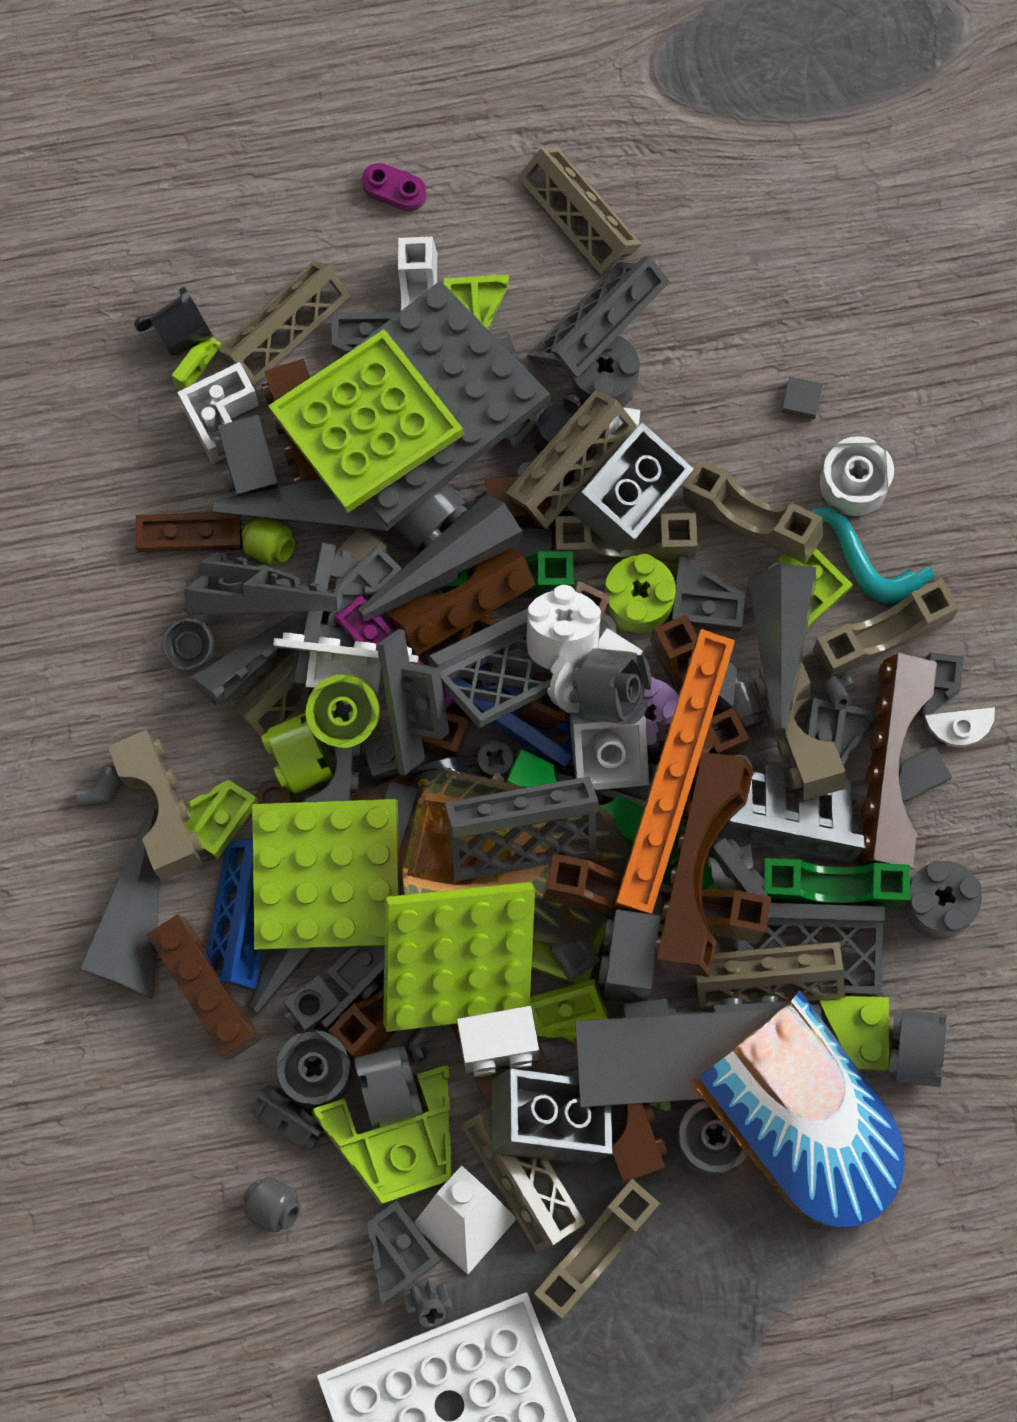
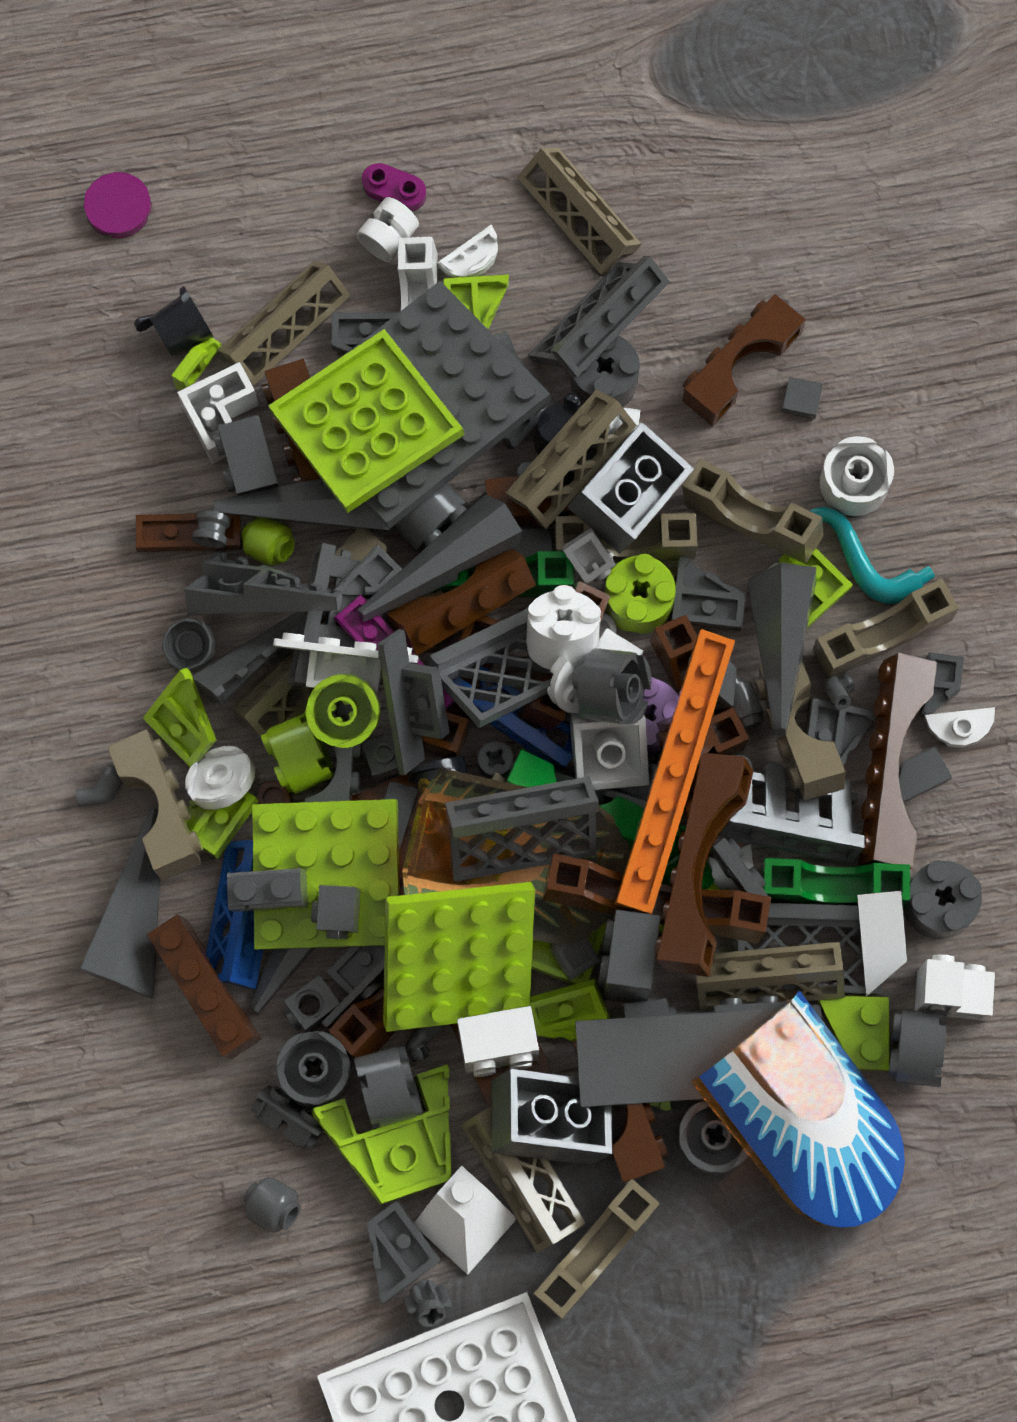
(117, 204): none -> magenta tile
(182, 719): none -> lime wing
(211, 529): none -> dark grey wheel
(220, 778): none -> white tile
(267, 890): none -> dark grey brick
(337, 911): none -> dark grey brick
(391, 222): none -> white wheel
(473, 256): none -> white plate
(589, 557): none -> light grey bracket
(769, 330): none -> reddish brown arch
(881, 936): none -> white sticker
(954, 988): none -> white brick

